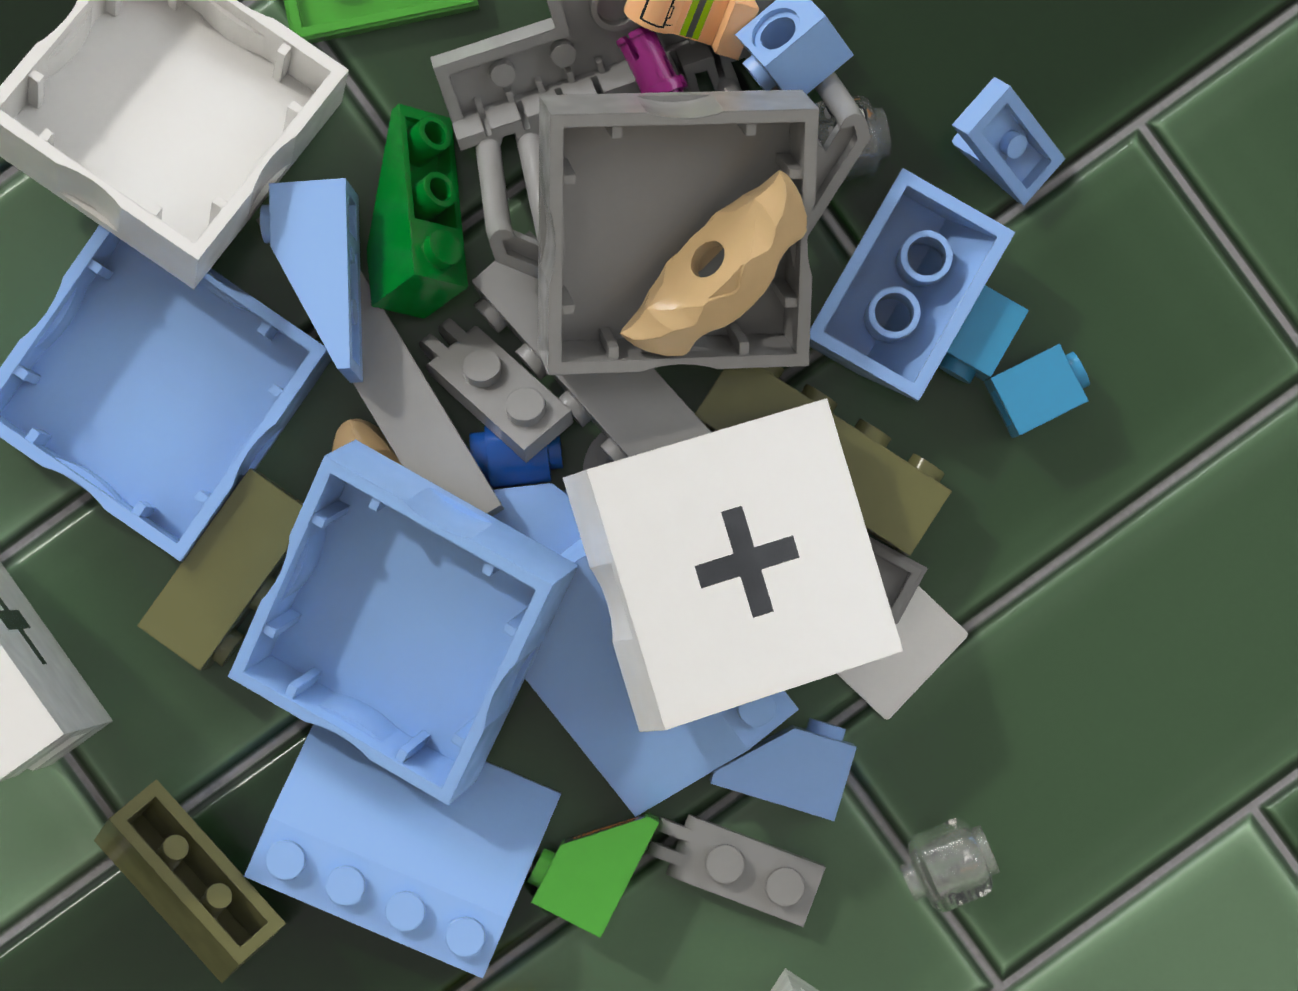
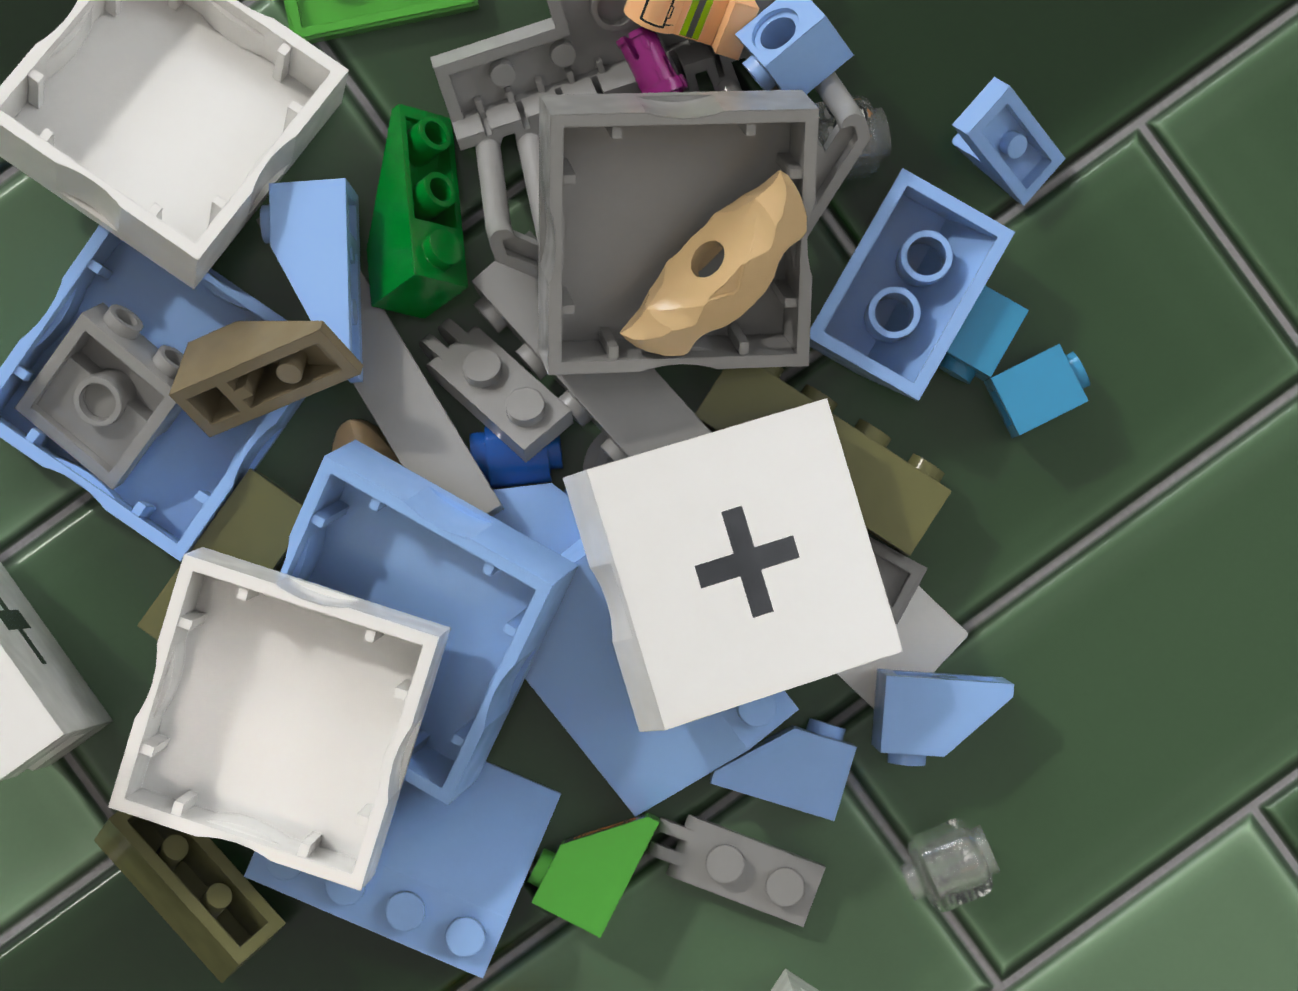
(105, 393): none -> light grey plate
(258, 369): none -> dark tan slope
(279, 717): none -> white tile
(931, 711): none -> light blue slope

